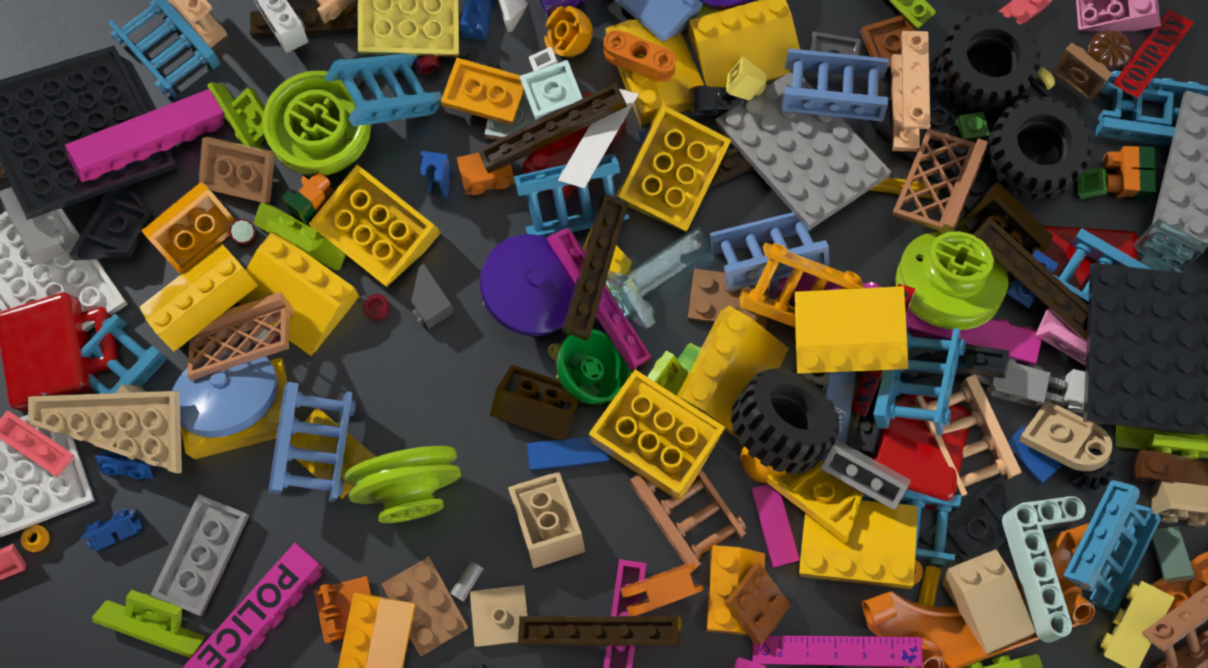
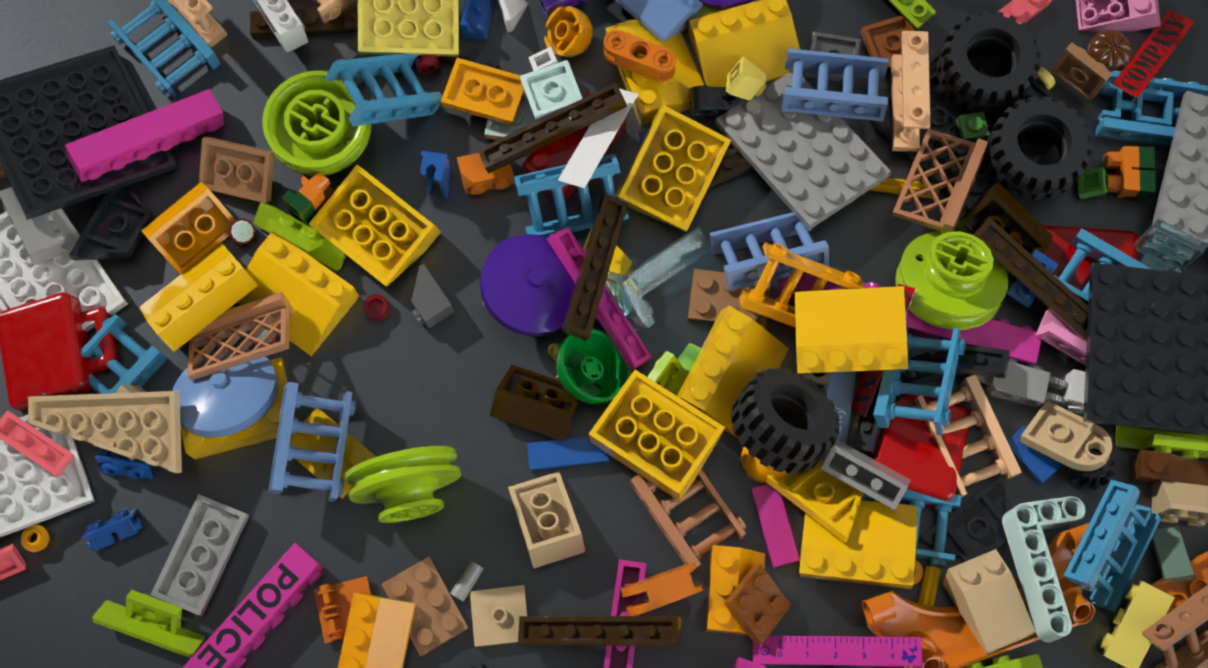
(243, 113): lime bracket -> none

